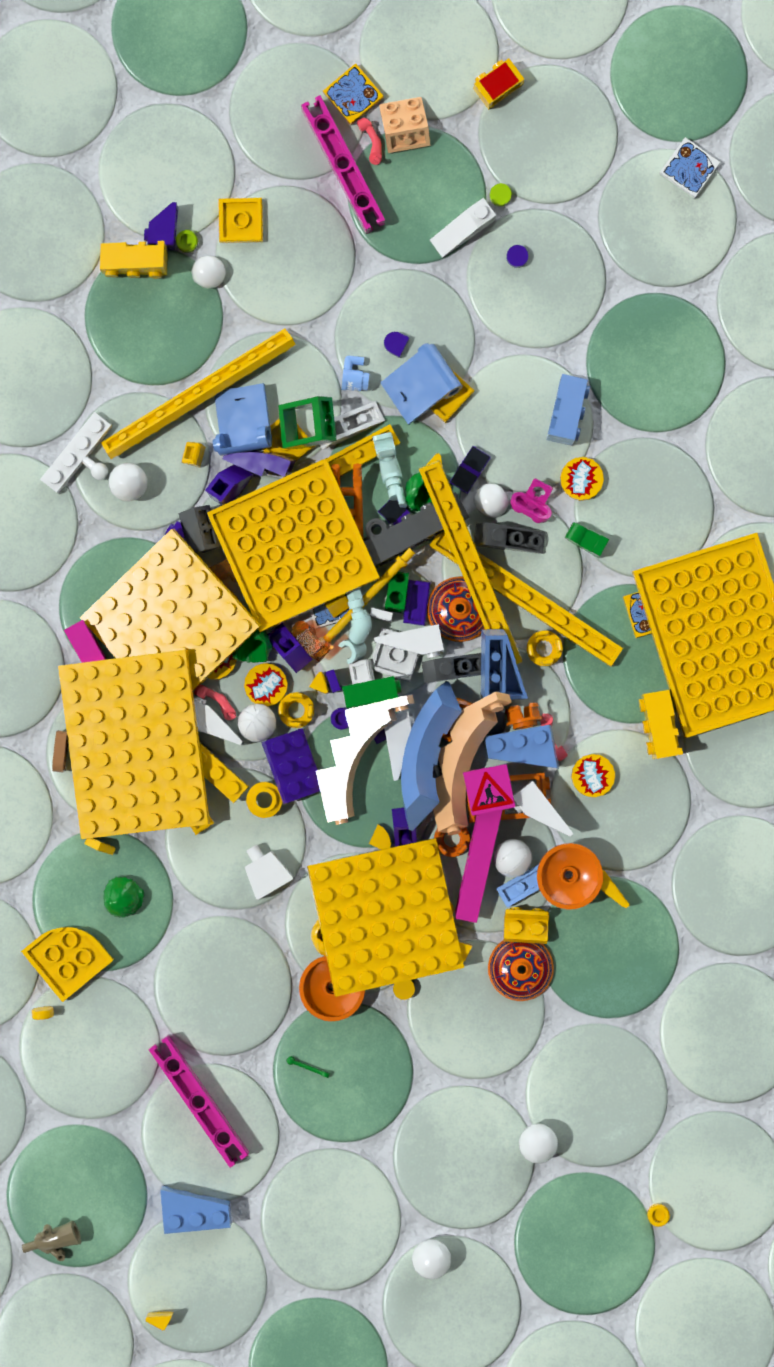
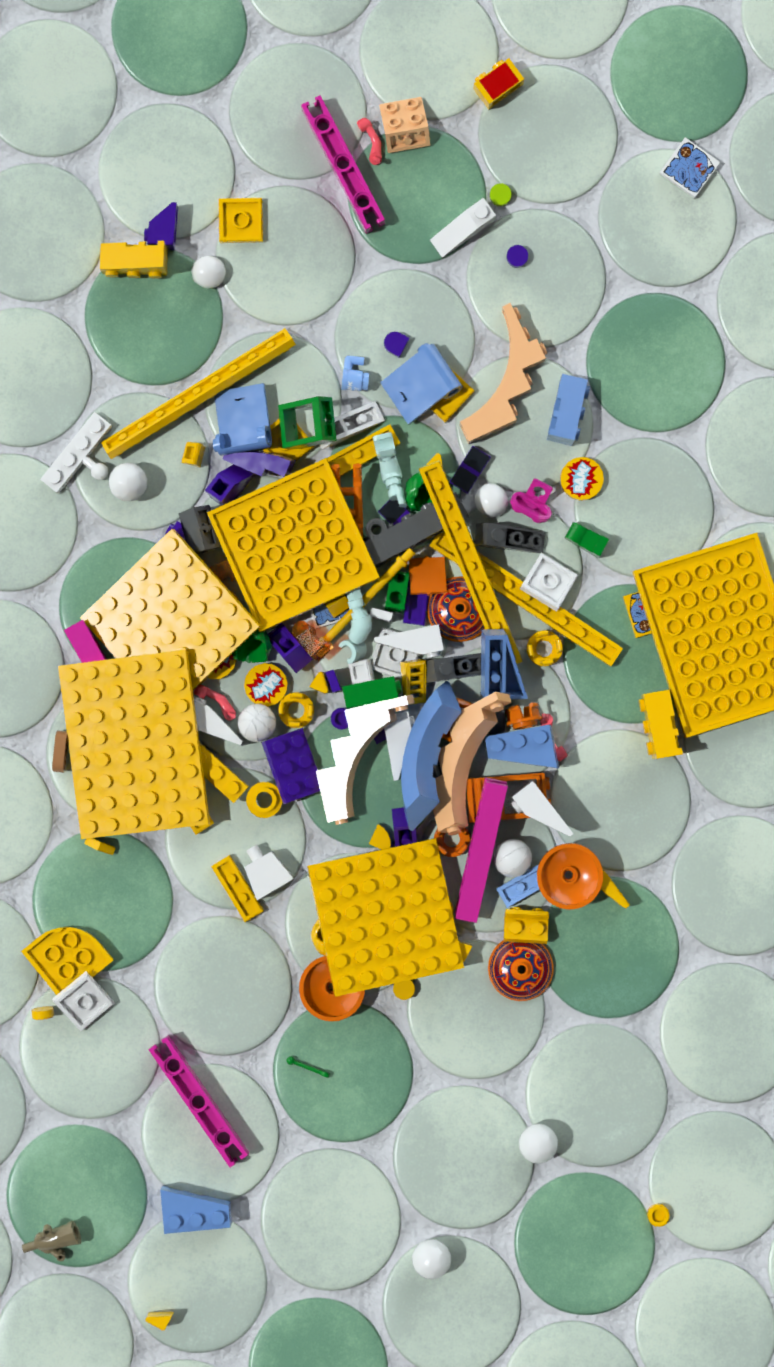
(83, 1001): none -> white tile
(122, 897): green hair -> none
(186, 241): lime tile -> none
(237, 888): none -> yellow tile
(353, 94): tile -> none
(406, 667): none -> yellow slope
(427, 575): none -> orange piece
(489, 789): dark pink piece -> none
(522, 356): none -> light nougat arch
(548, 582): none -> white tile
(593, 775): tile -> none

